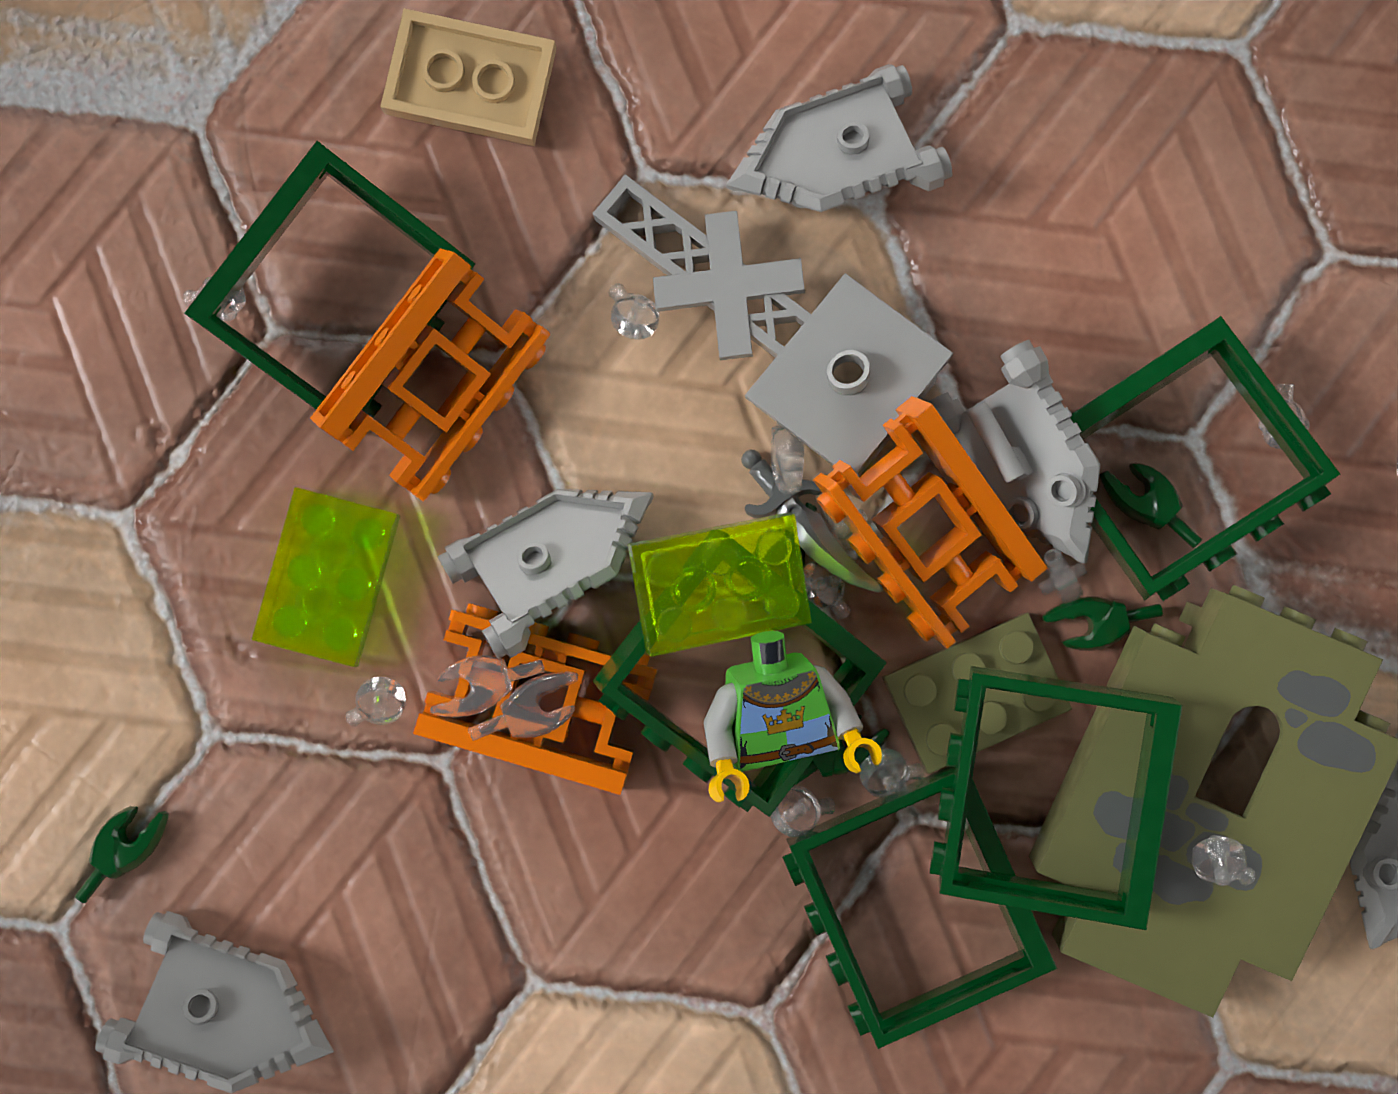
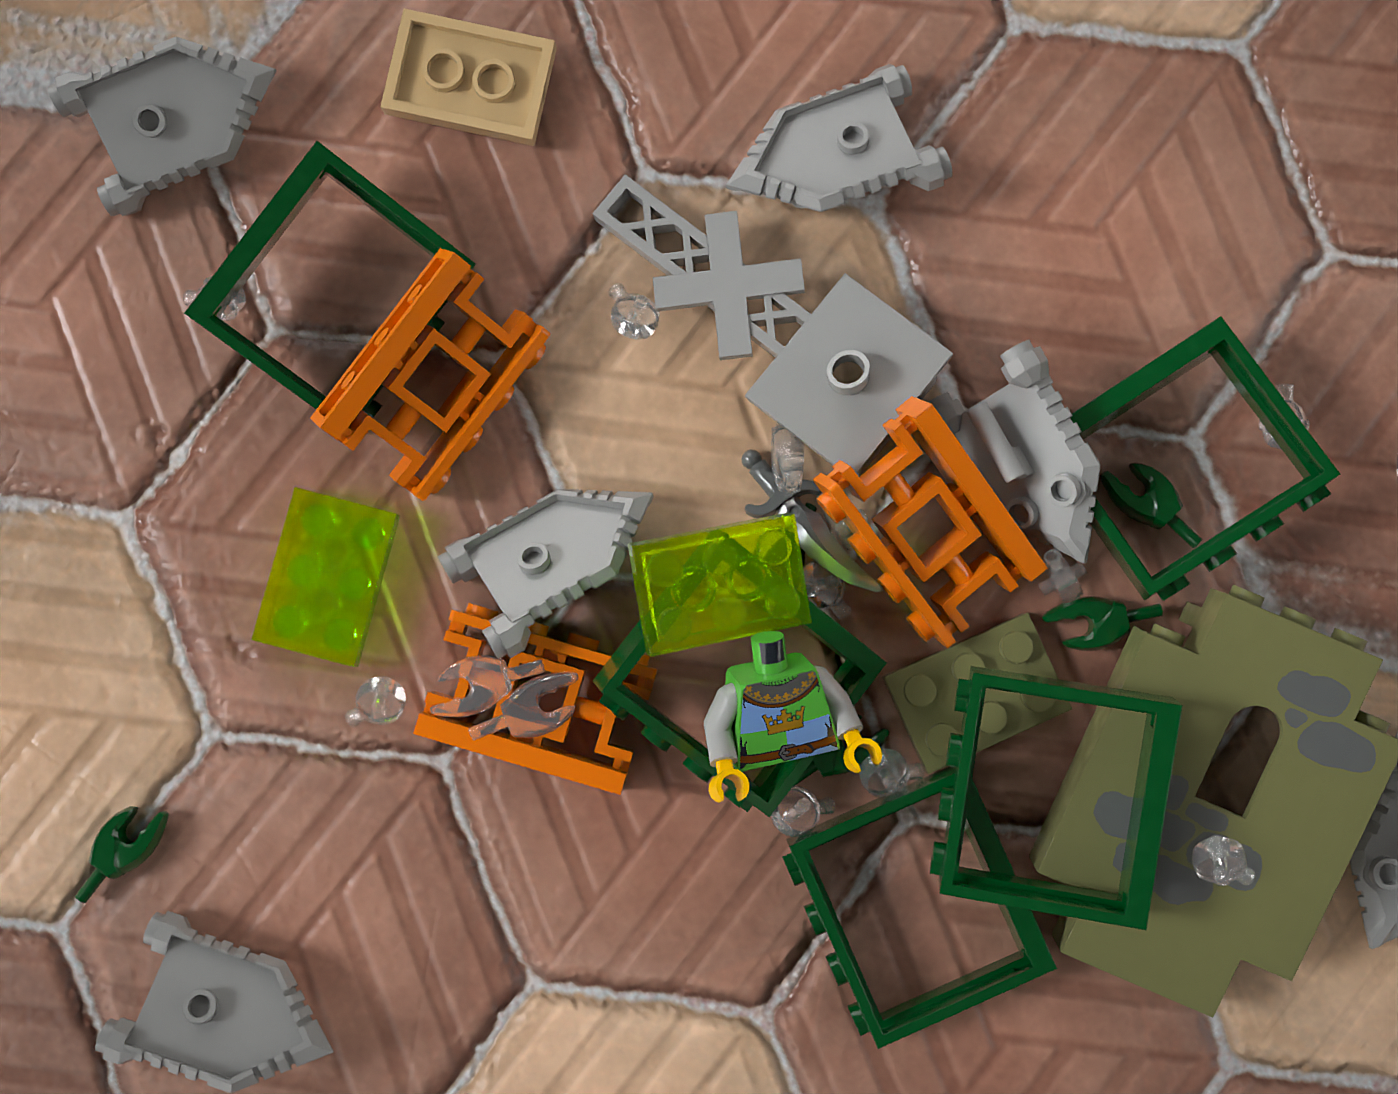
(164, 115): none -> light grey shield

